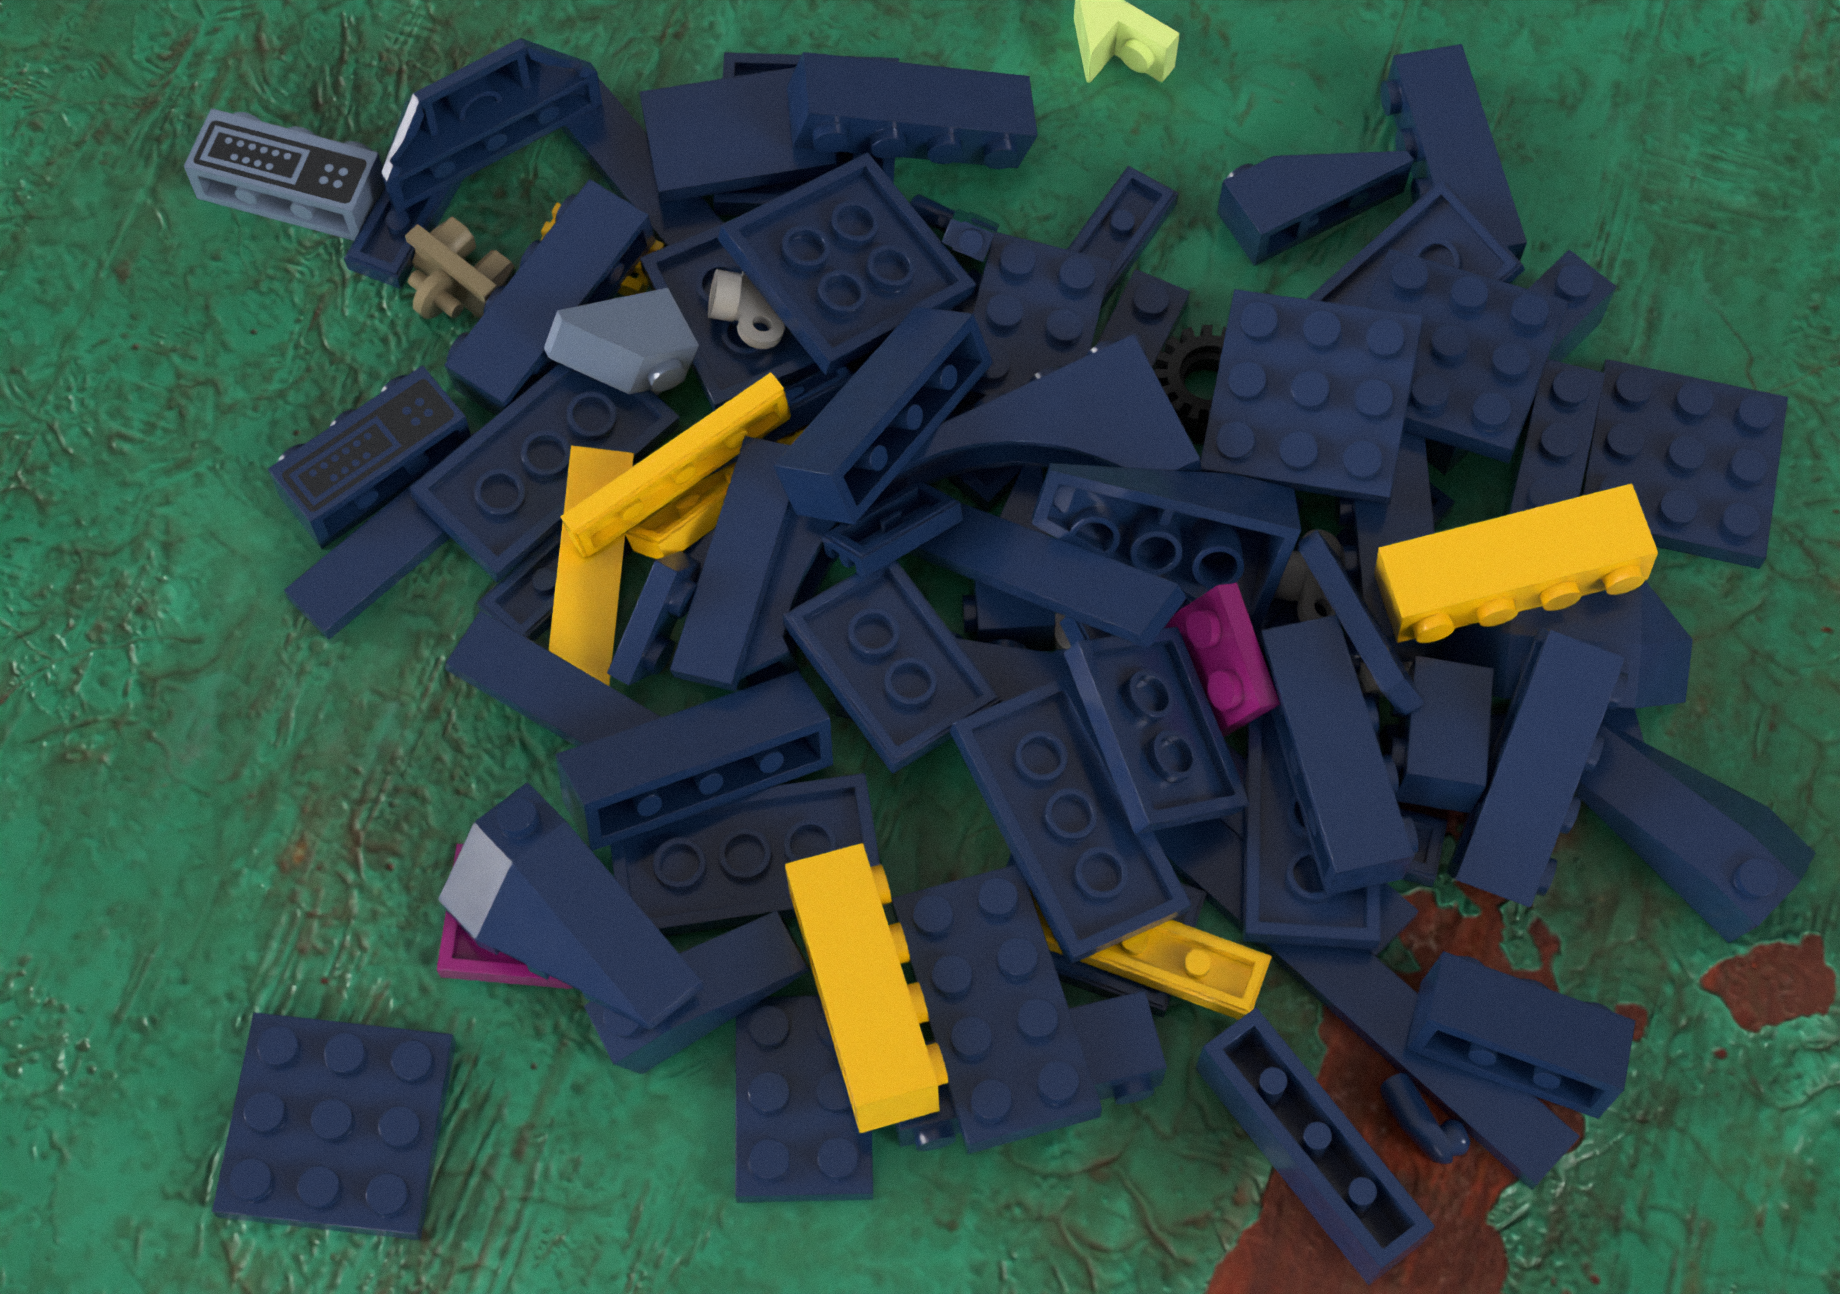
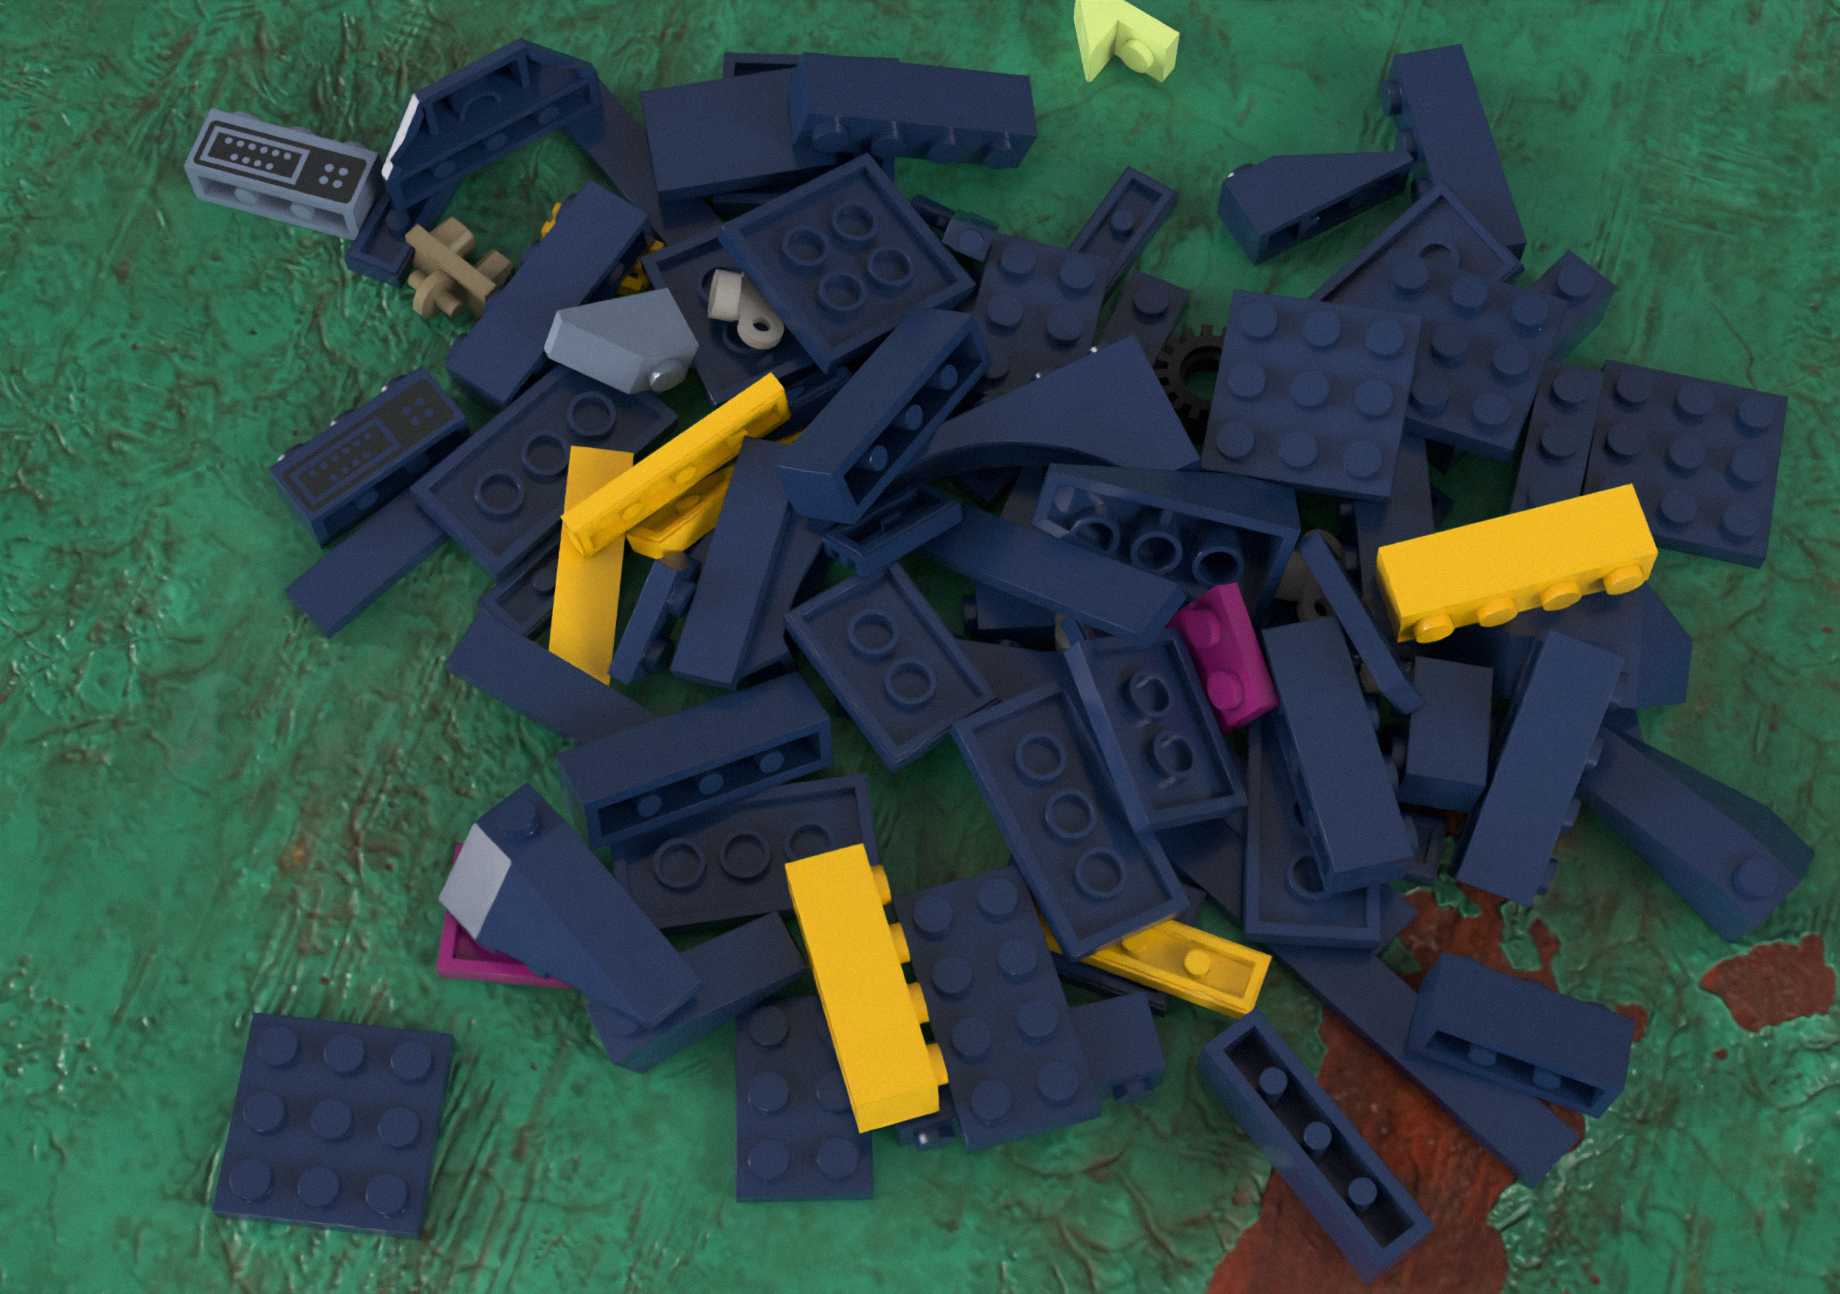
(1414, 1117): dark blue arm -> none

